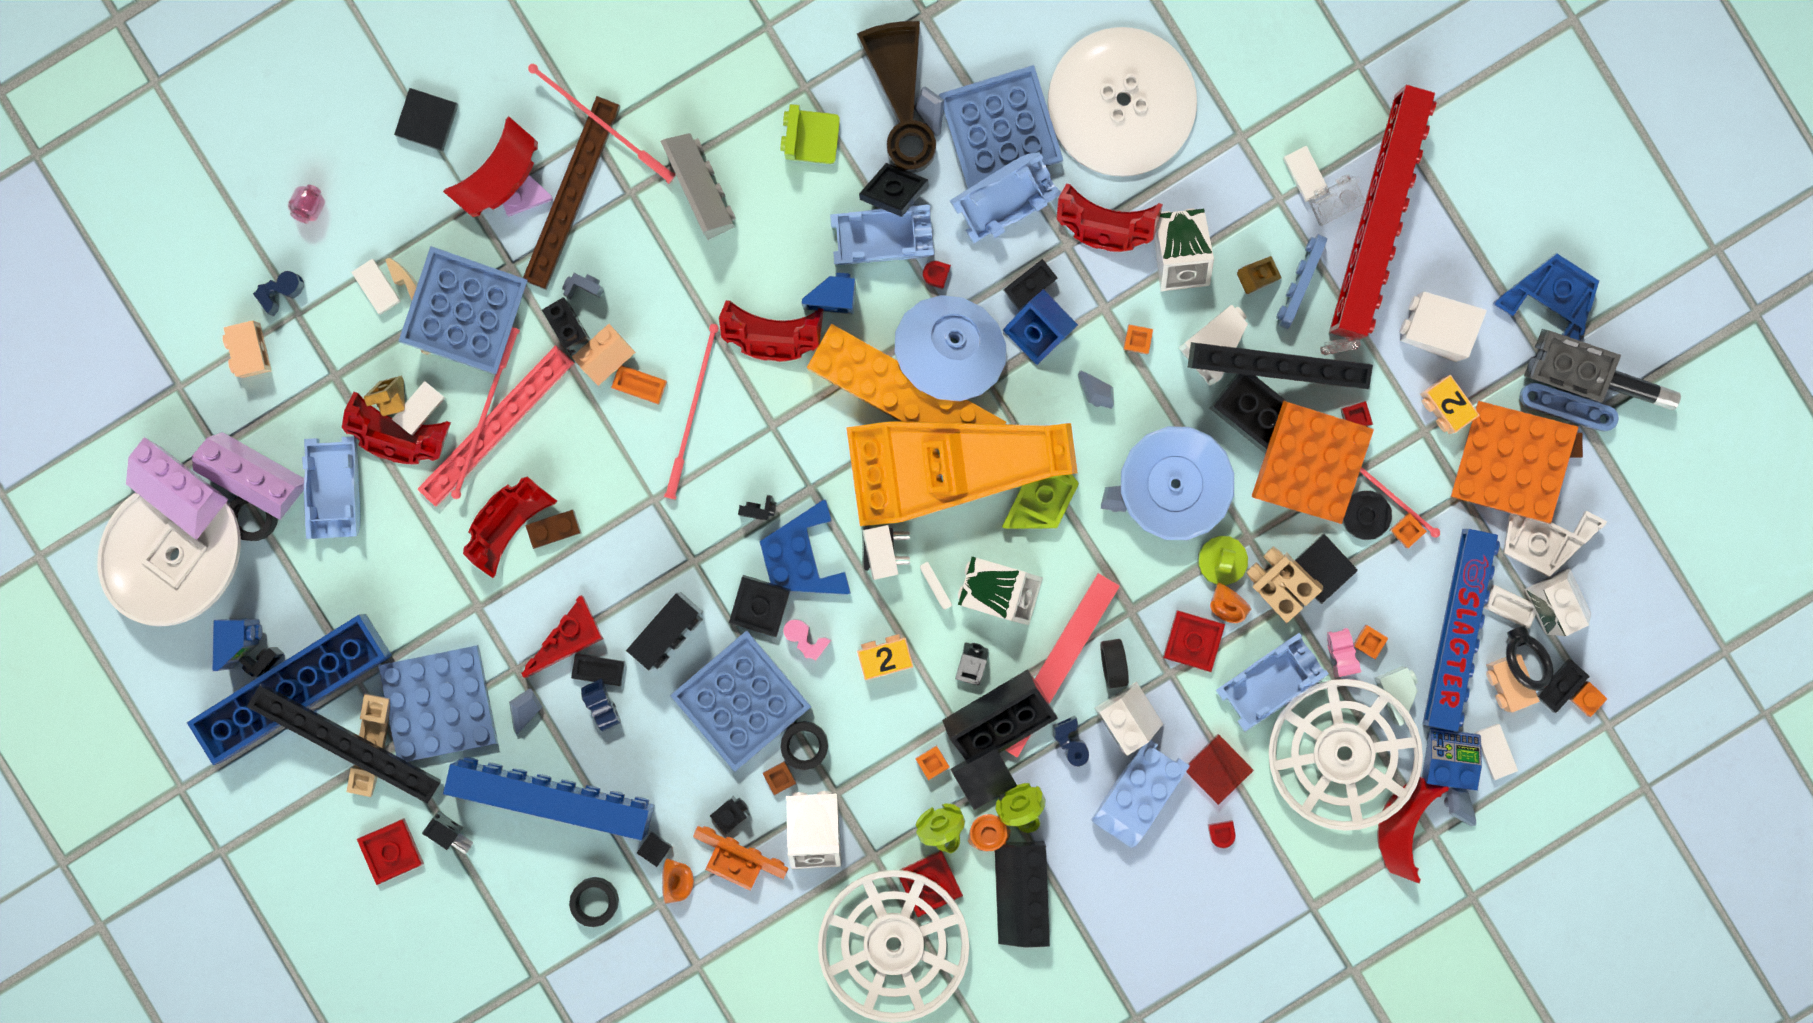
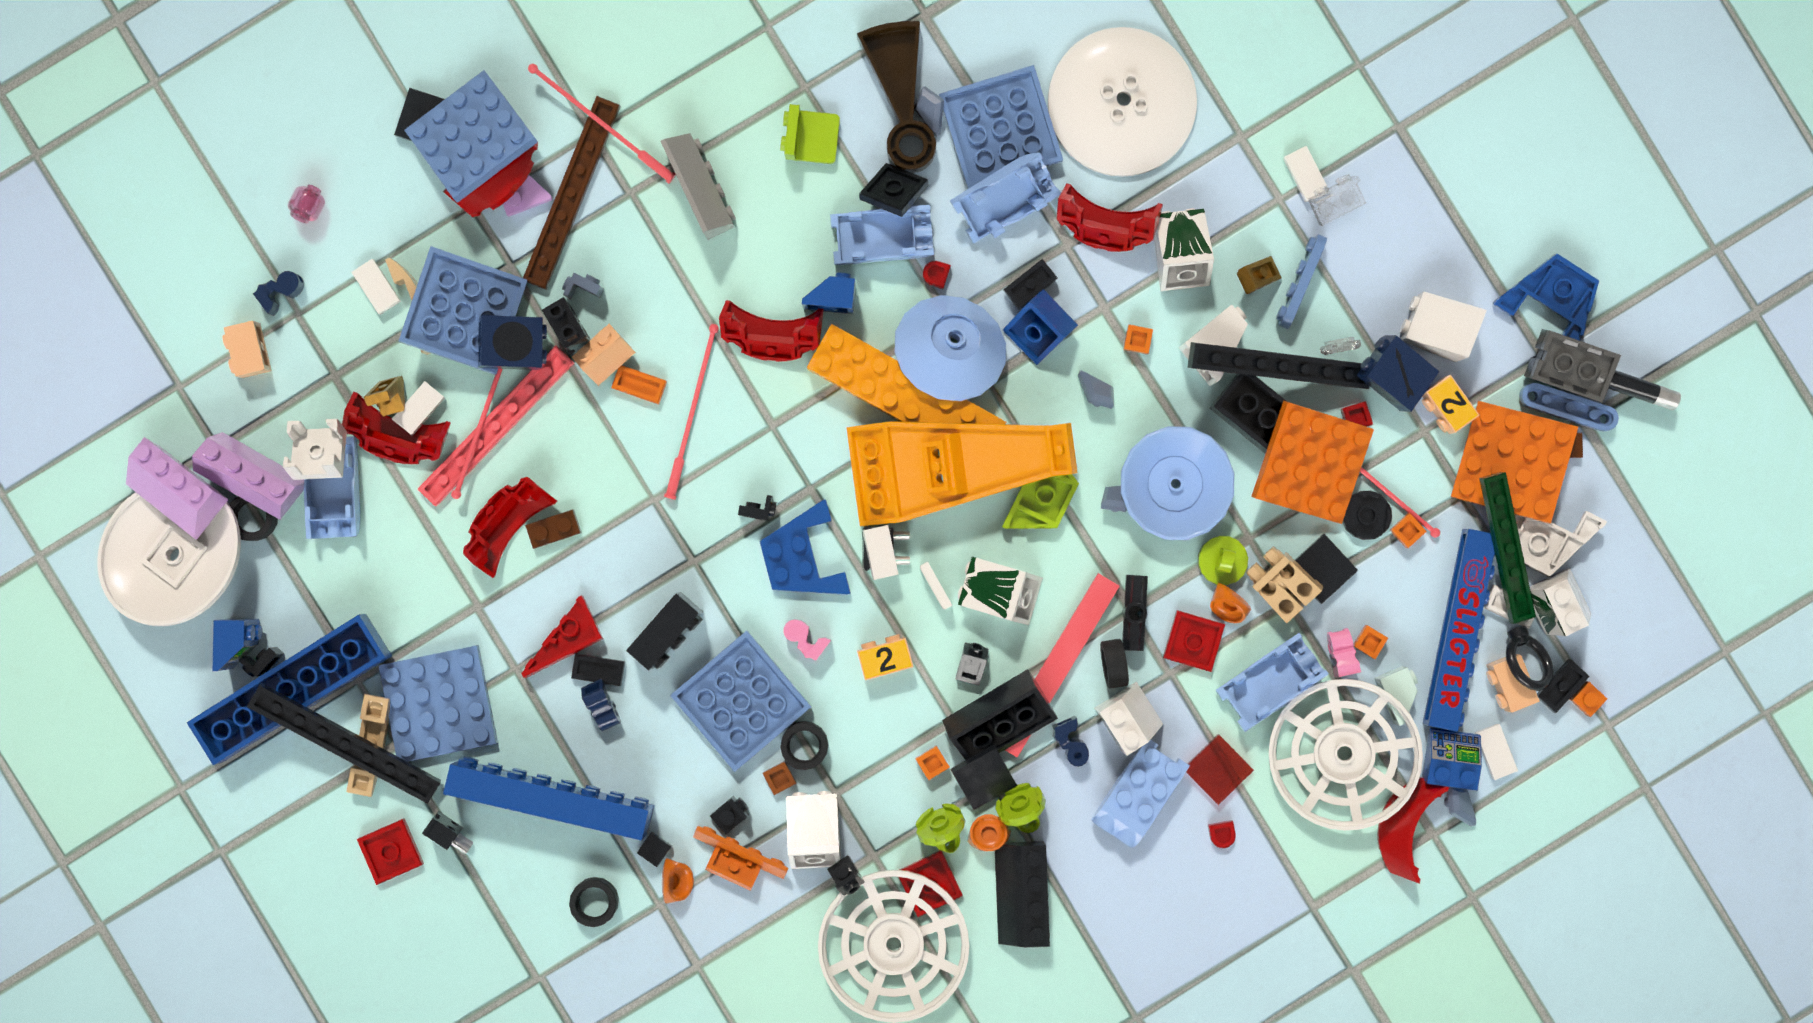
(316, 451): none -> white panel
(470, 136): none -> medium blue plate
(511, 342): none -> dark blue brick
(523, 709): sand blue piece -> none
(759, 606): black tile -> none
(846, 876): none -> black bracket
(1135, 595): none -> black piece
(1382, 213): red brick -> none
(1397, 372): none -> dark blue brick
(1507, 547): none -> dark green tile

